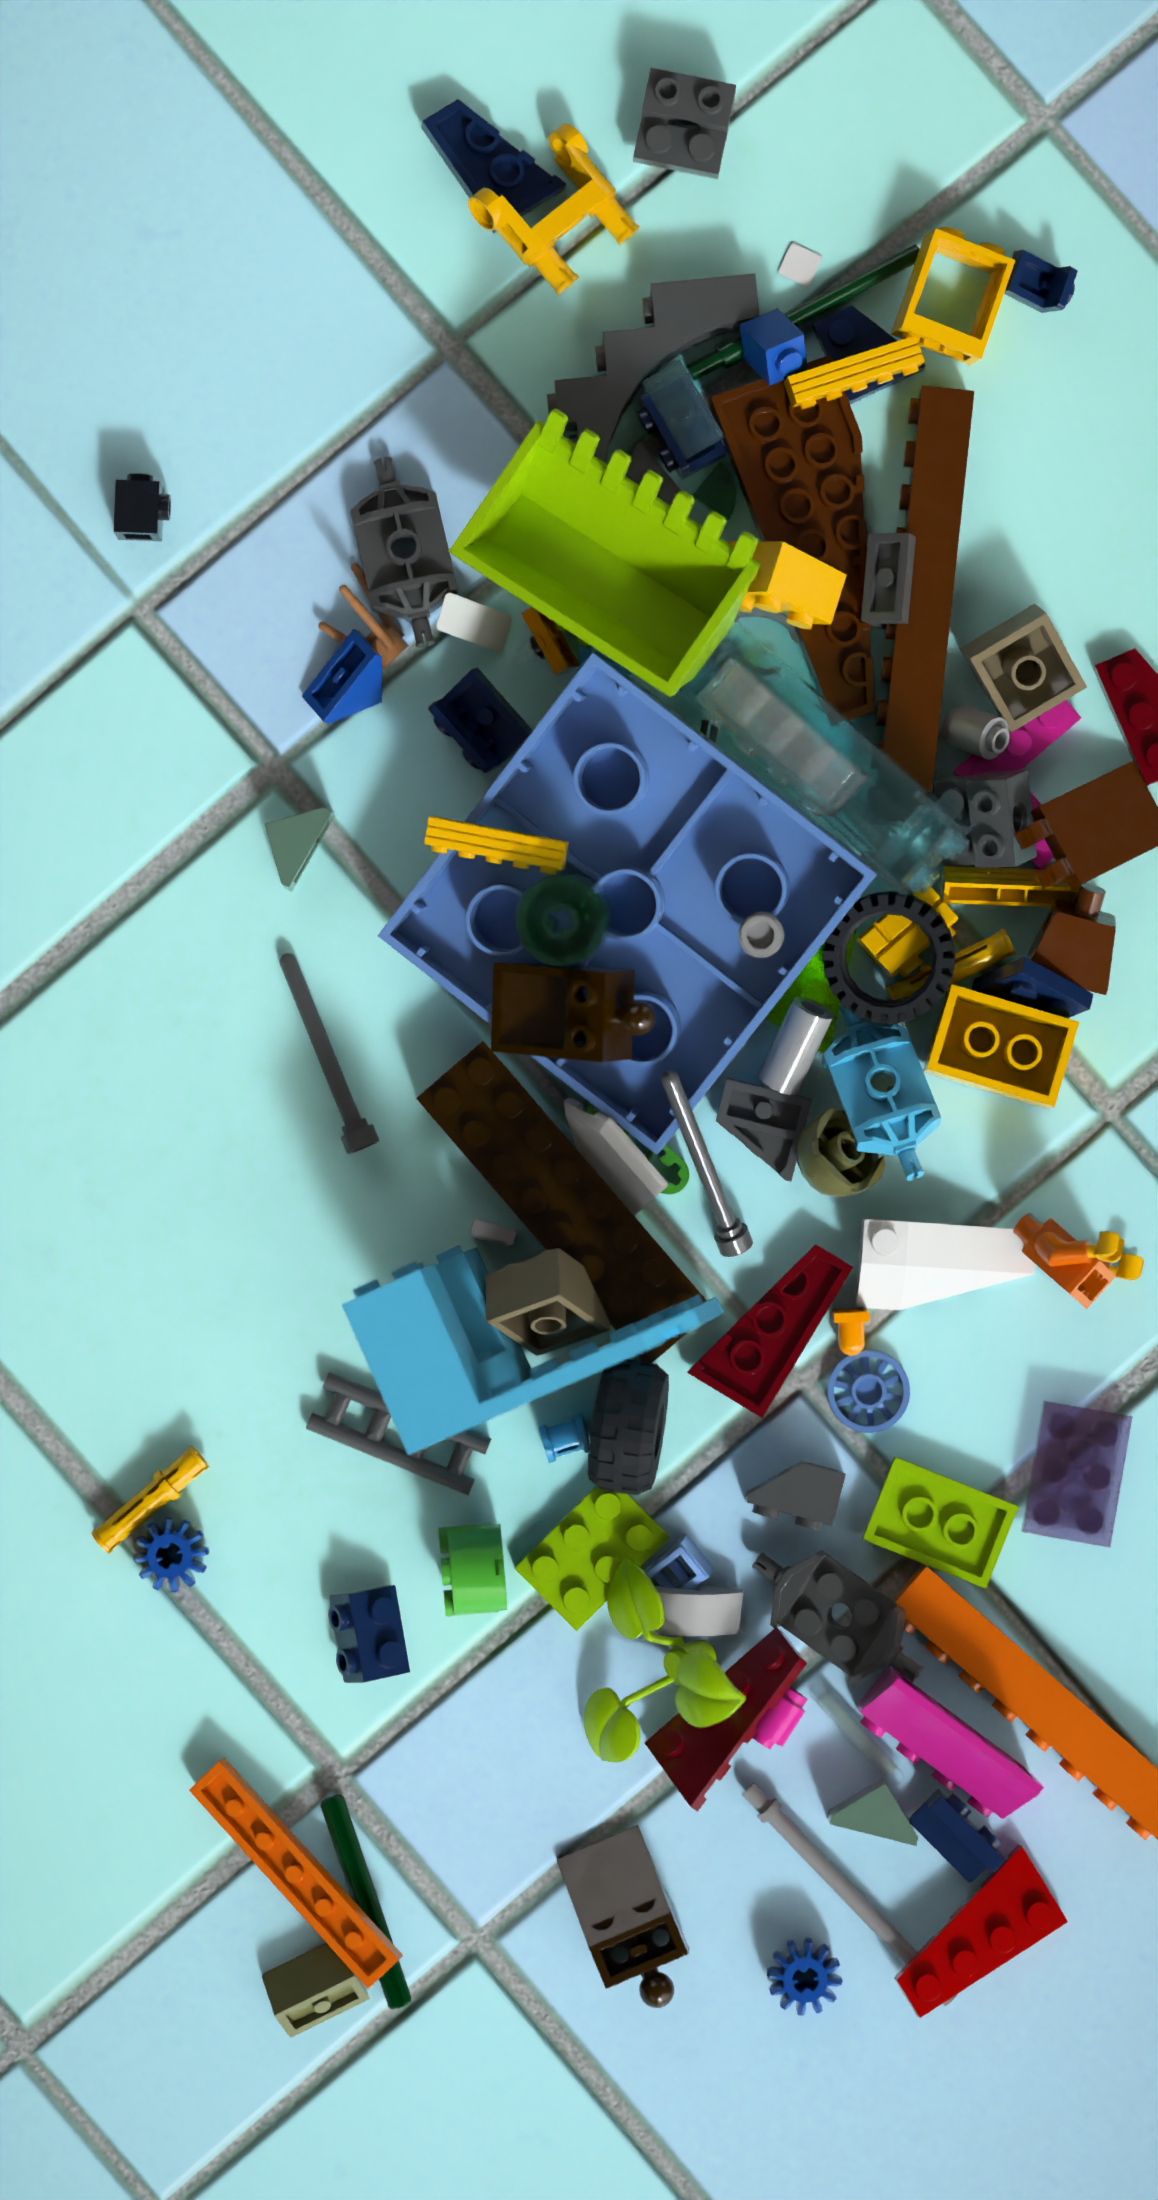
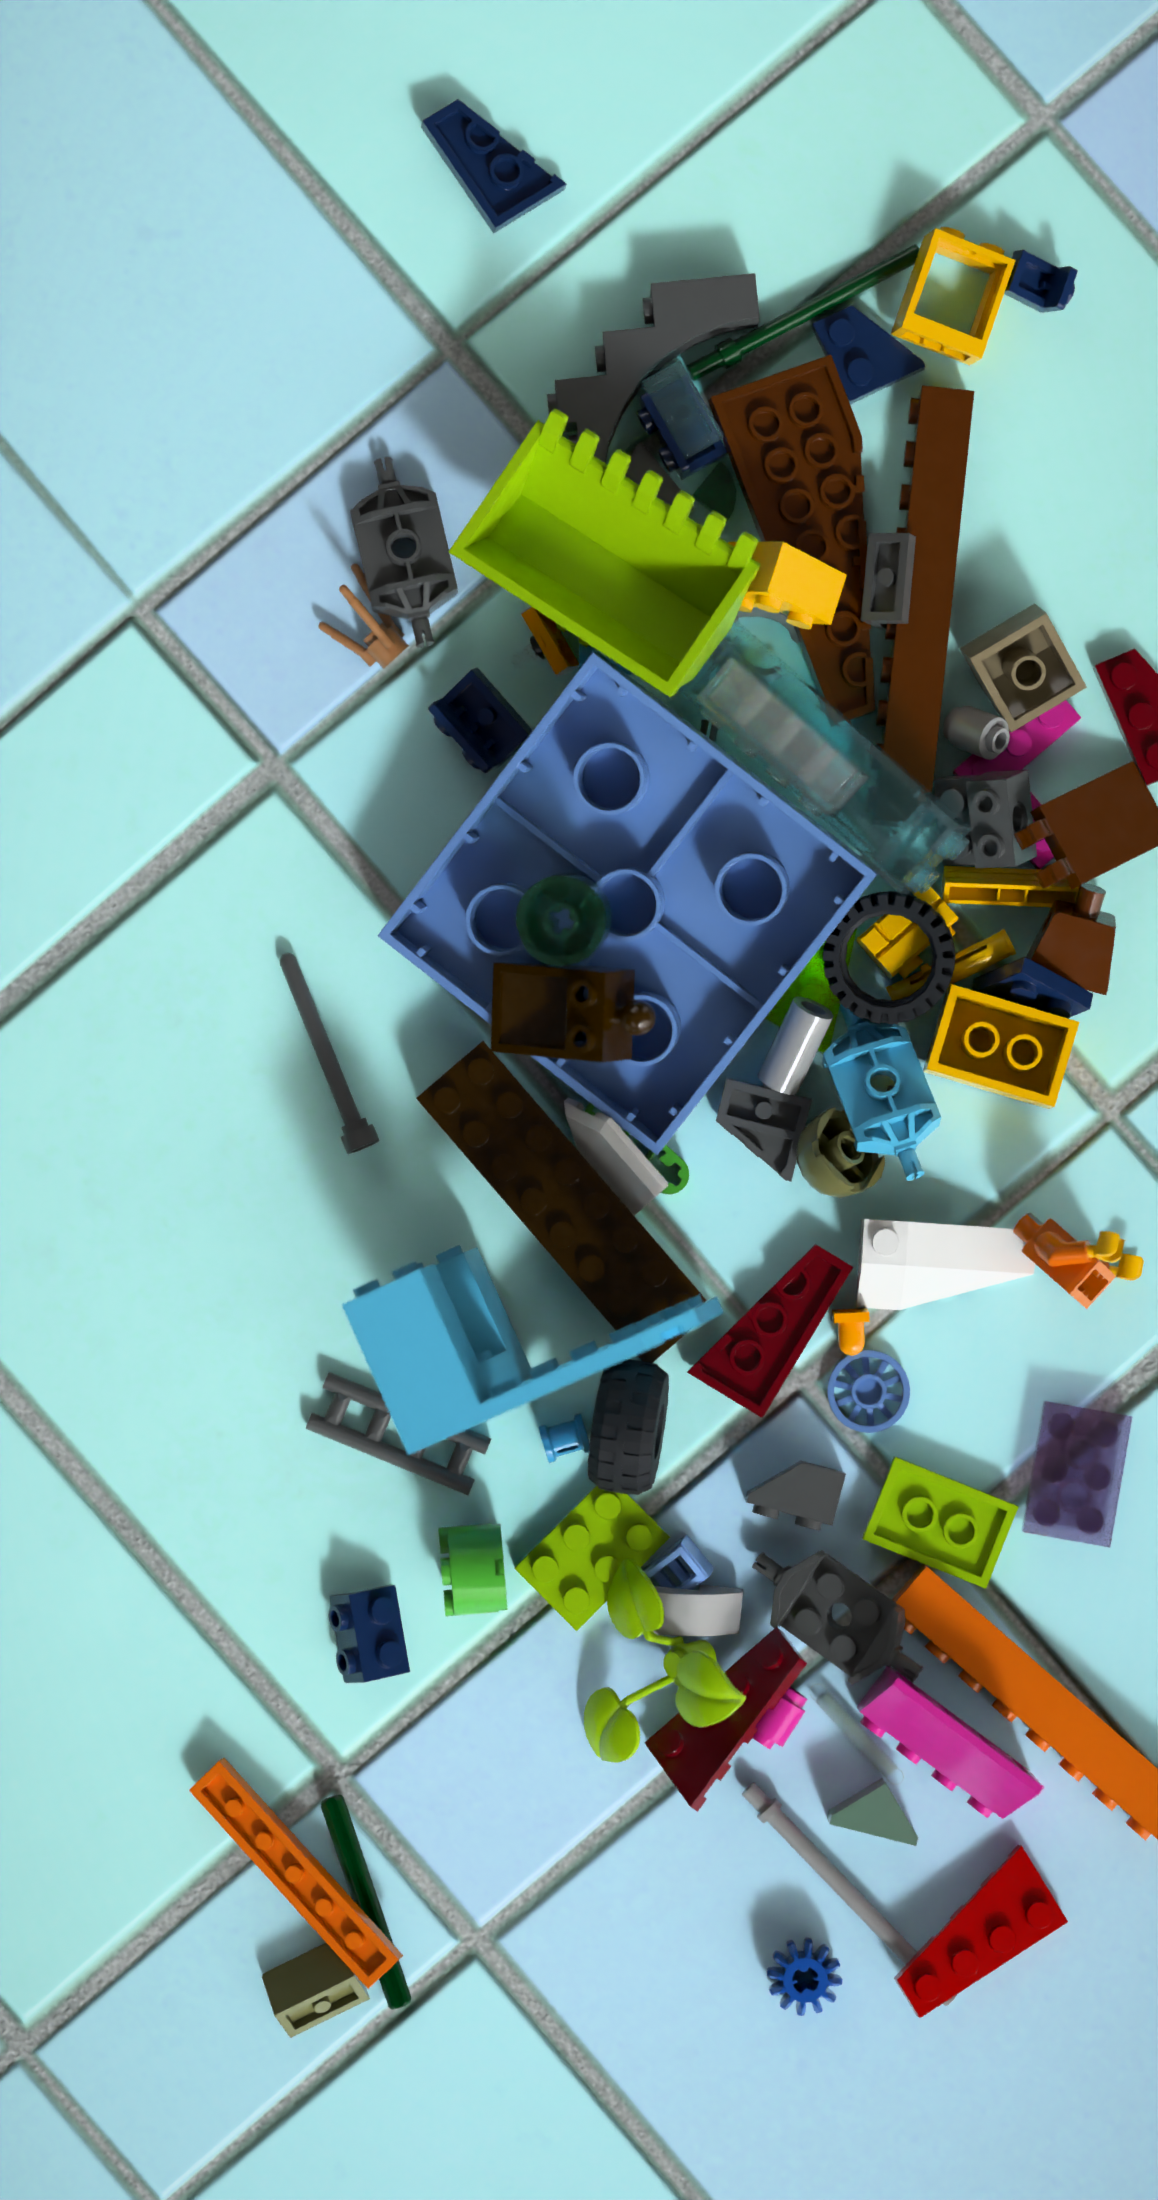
(140, 508): black brick -> none
(163, 1488): yellow pin -> none
(178, 1567): blue gear -> none
(295, 841): sand green slope -> none
(348, 681): blue slope -> none
(473, 622): white sticker -> none
(493, 1233): light grey tile -> none
(496, 844): yellow piece -> none
(537, 244): yellow connector -> none
(544, 1302): dark tan slope -> none
(622, 1905): dark brown slope -> none
(684, 123): dark grey brick -> none
(731, 1234): dark grey piece -> none
(761, 934): light grey tile -> none
(773, 346): blue brick -> none
(800, 264): white sticker -> none
(854, 372): yellow piece -> none
(955, 1837): dark blue bracket -> none

